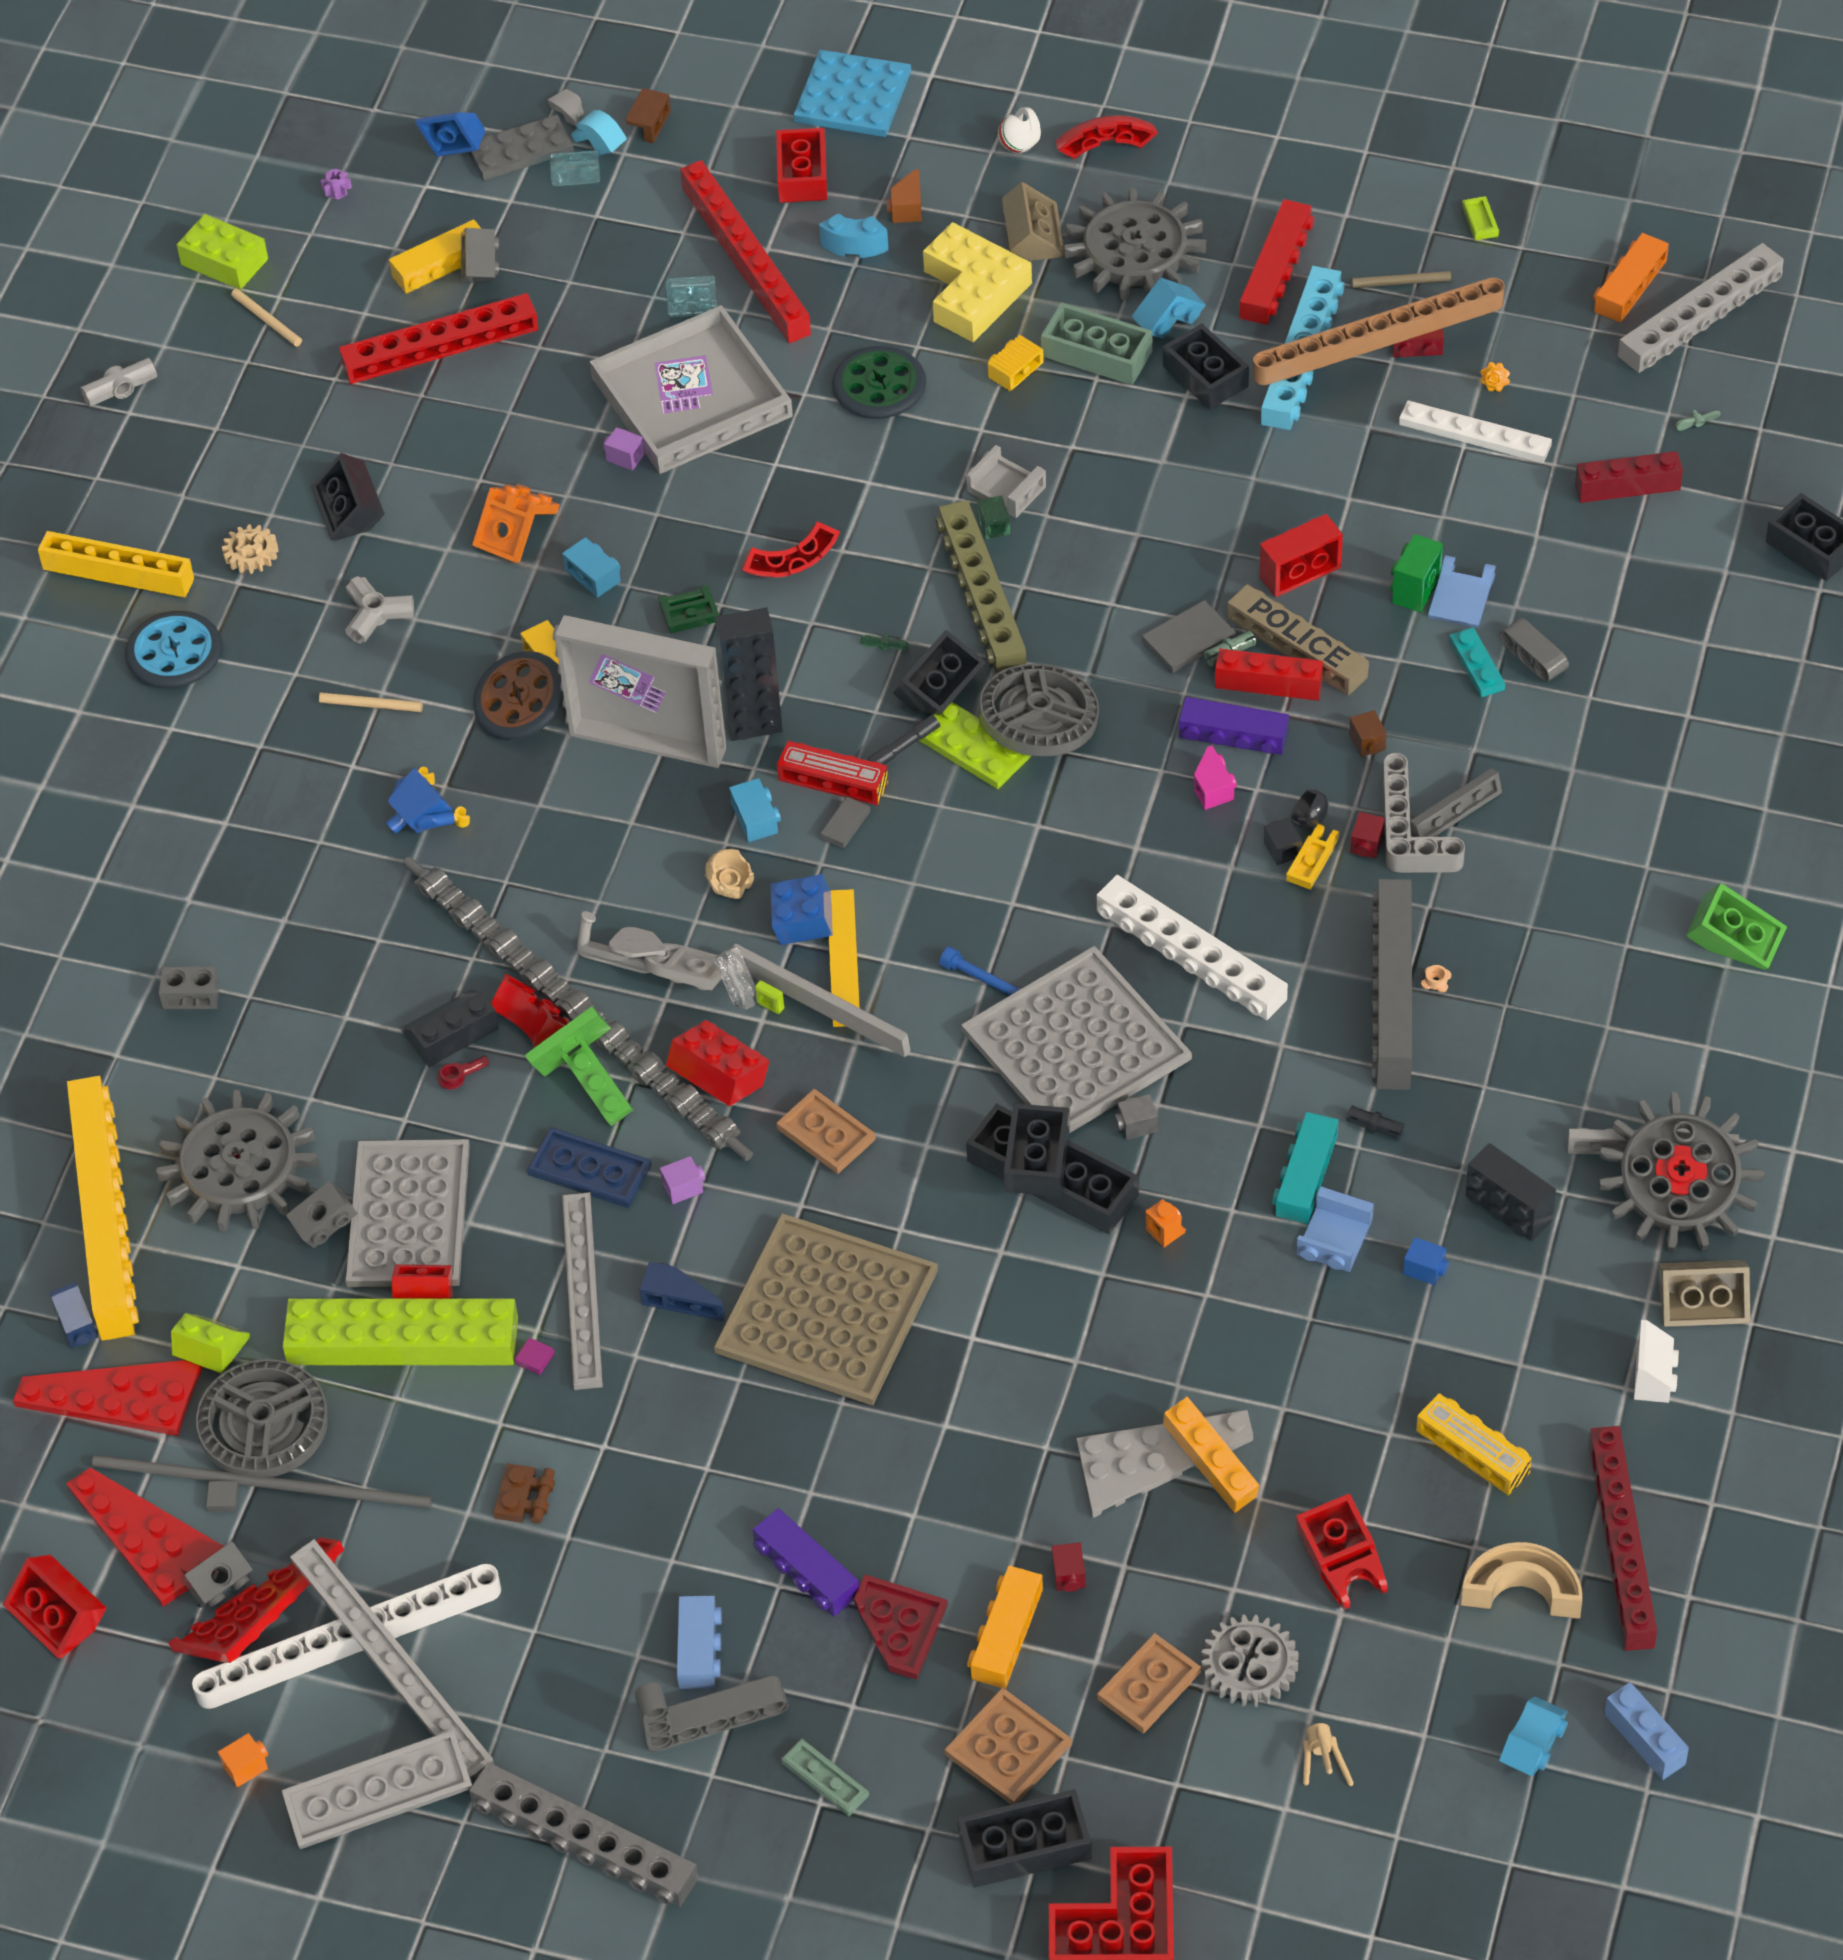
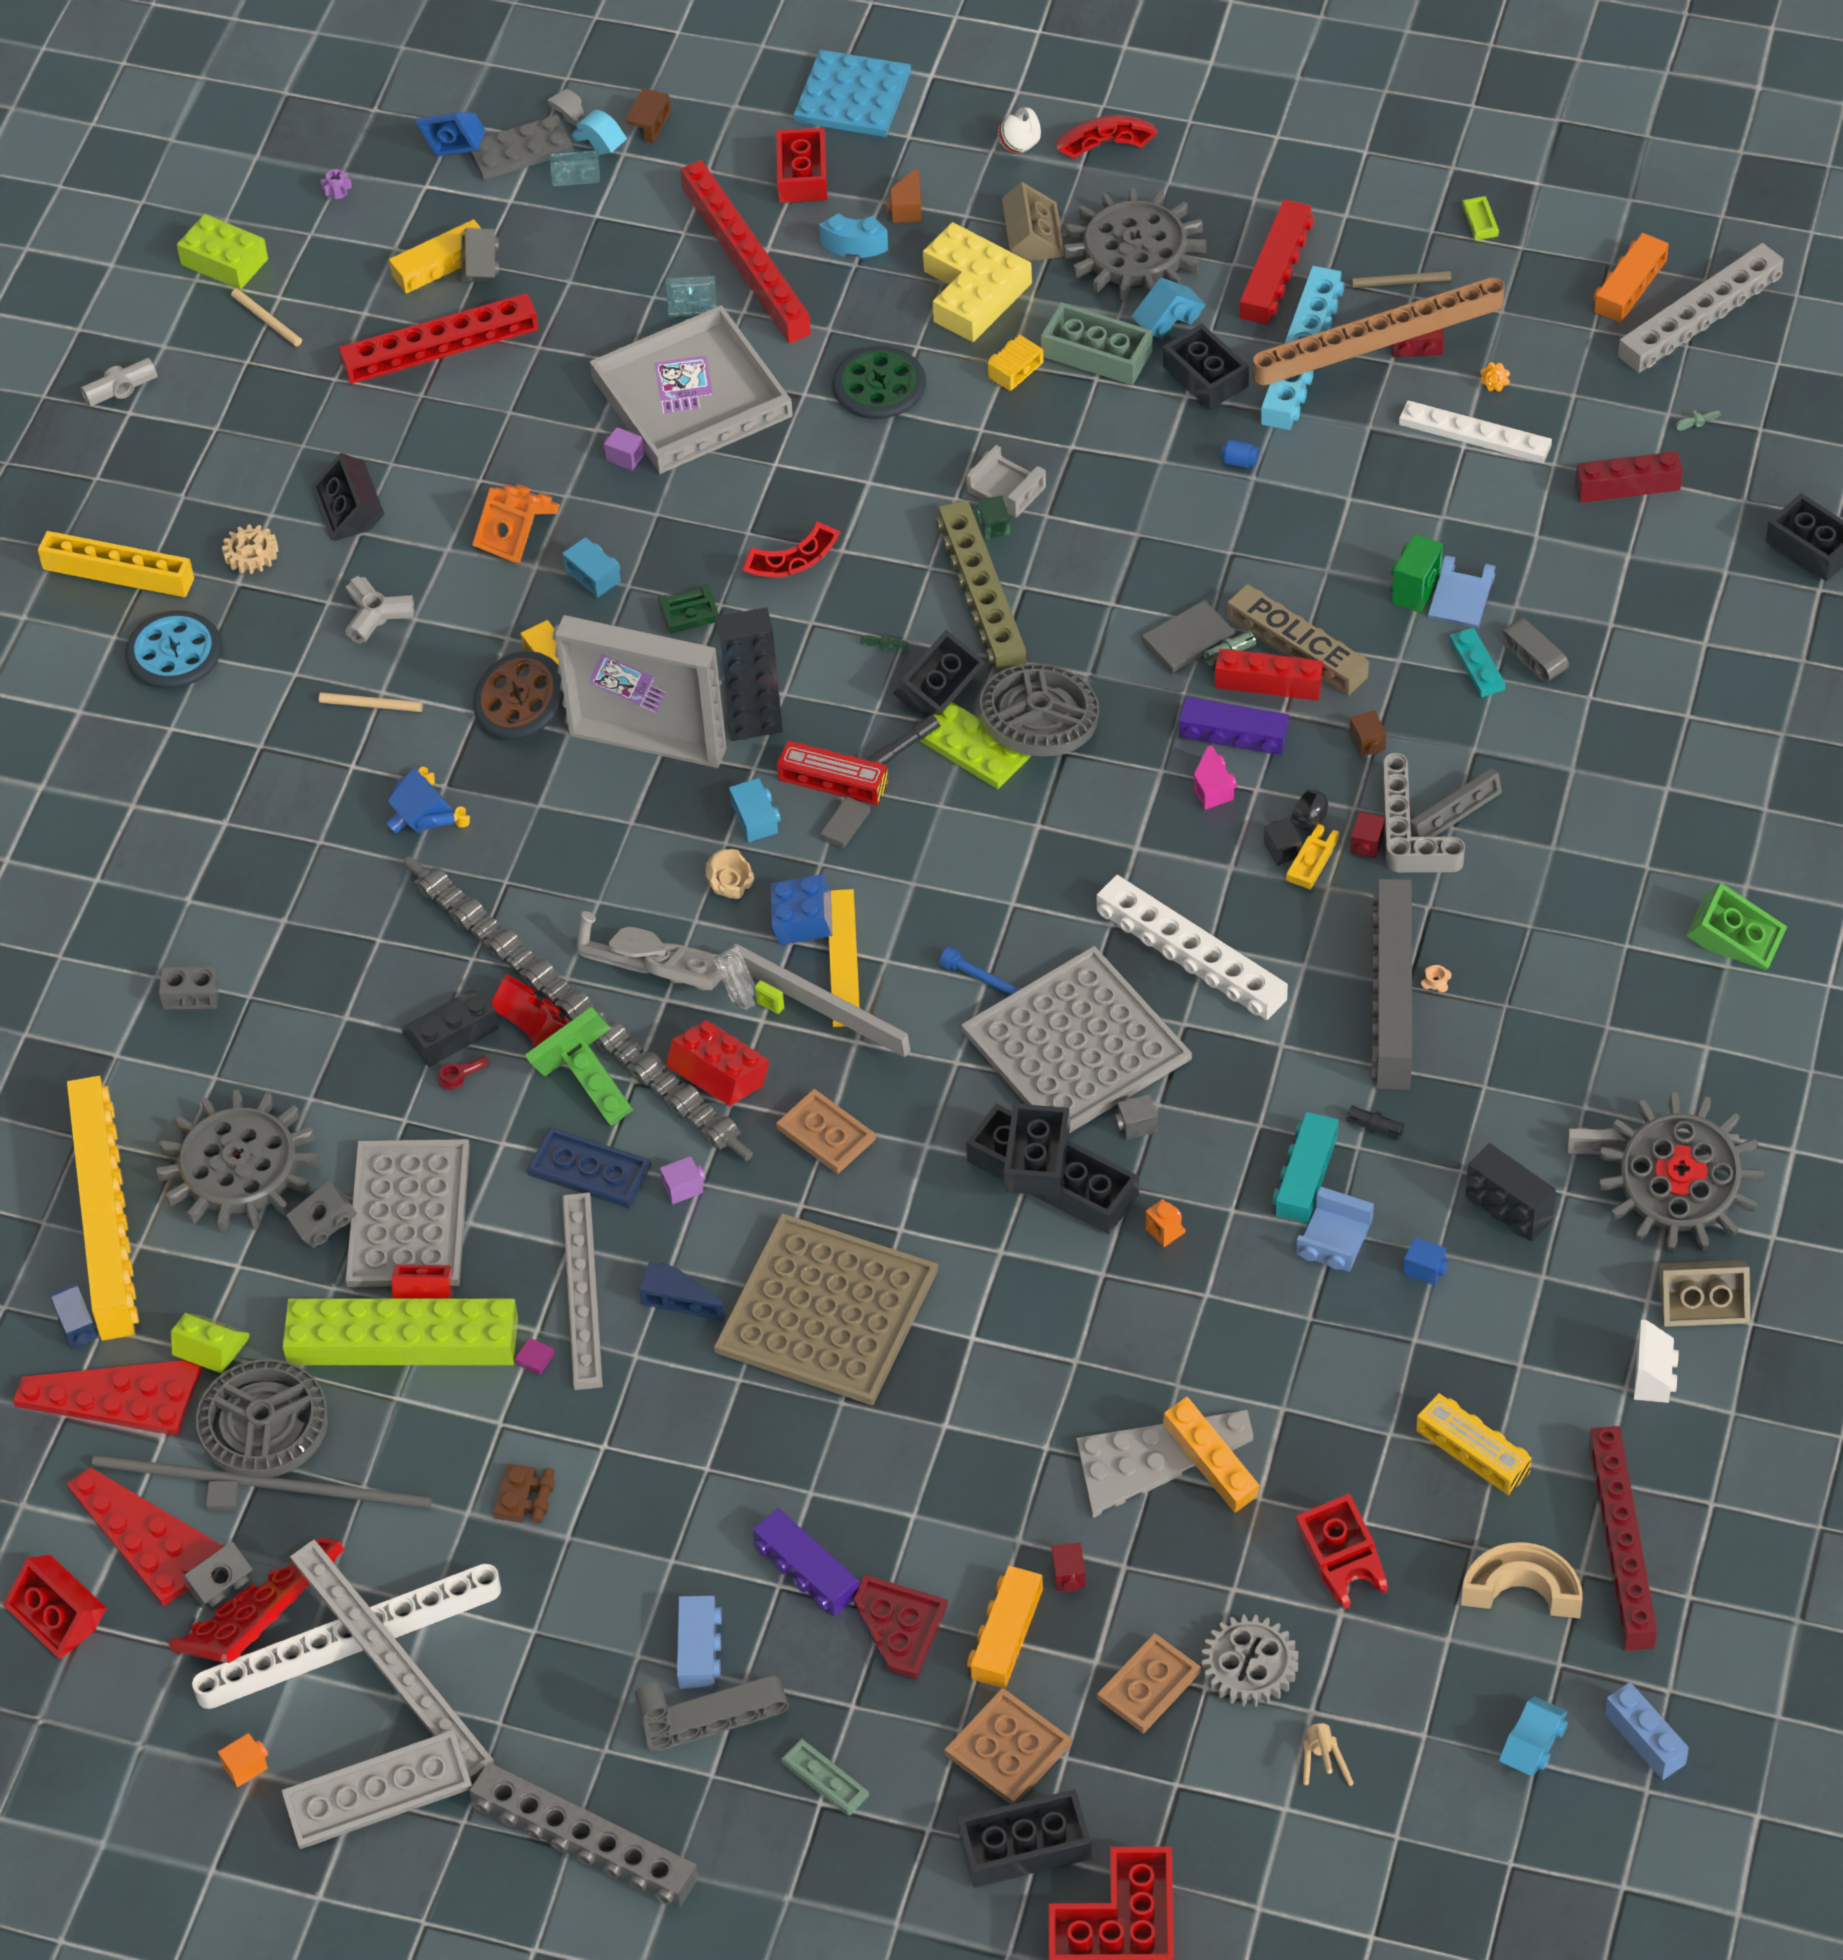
(1240, 454): none -> blue brick
(1300, 555): red brick -> none

